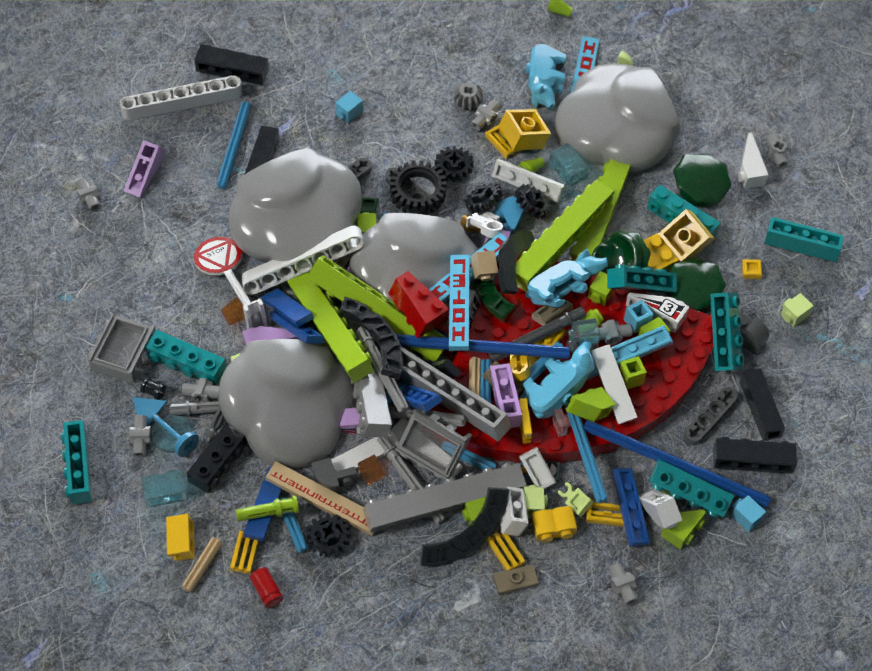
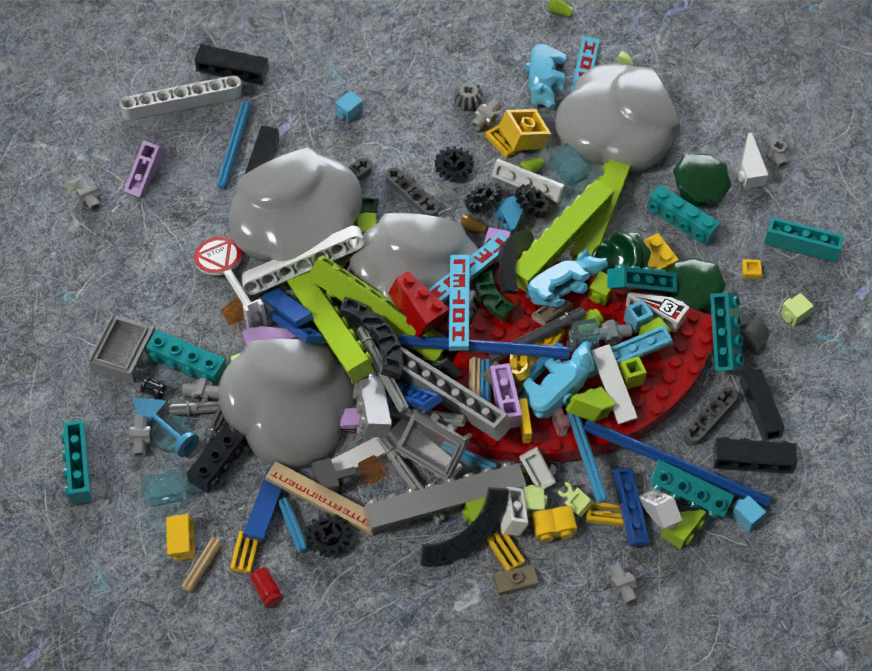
(276, 508): lime pin -> none
(432, 174): black tyre -> none
(484, 265): tan brick -> none
(487, 222): white piece -> none
(686, 235): yellow brick -> none

